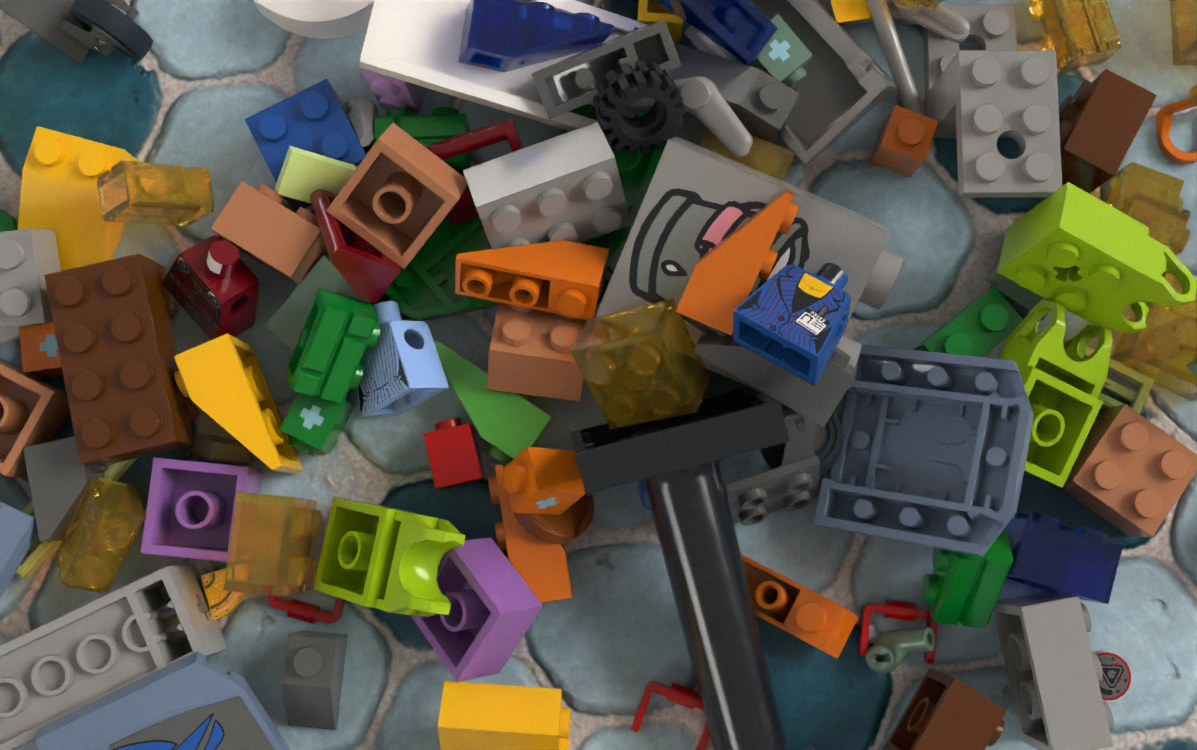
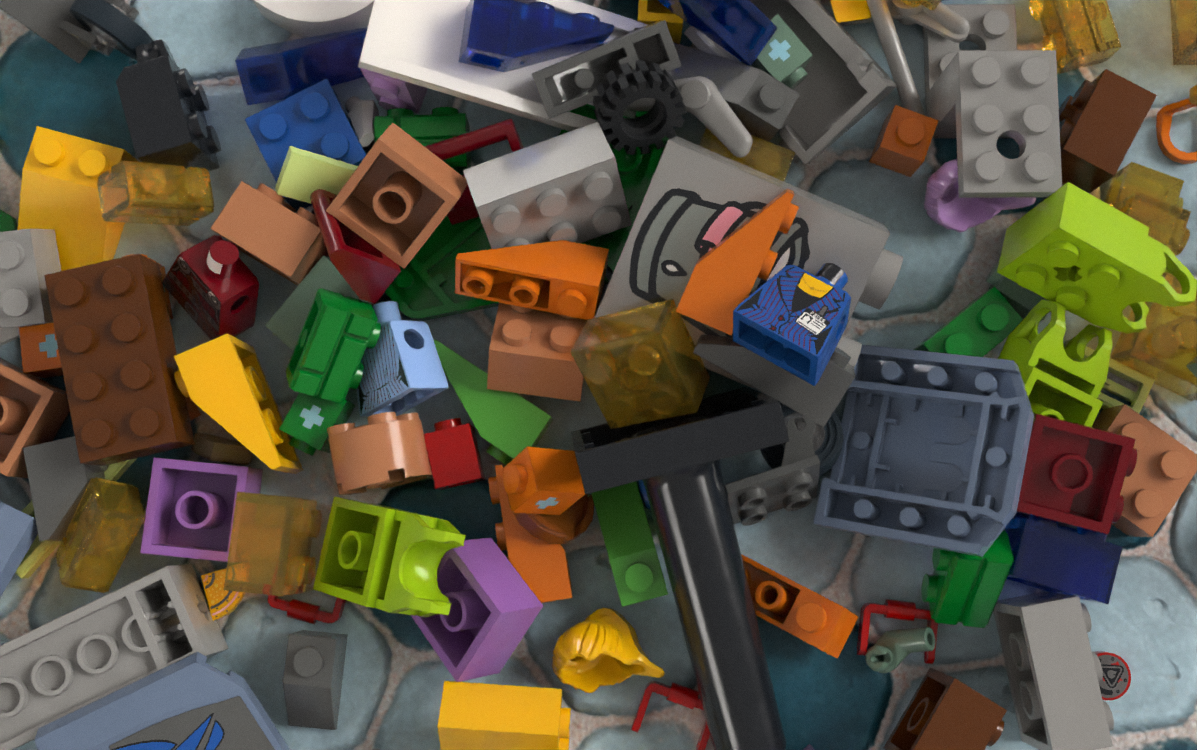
(166, 111): none -> black hinge
(291, 66): none -> clear blue slope
(378, 454): none -> nougat brick
(600, 653): none -> yellow hair
(629, 544): none -> bright green slope
(958, 213): none -> lavender hair
(1076, 473): none -> dark red plate

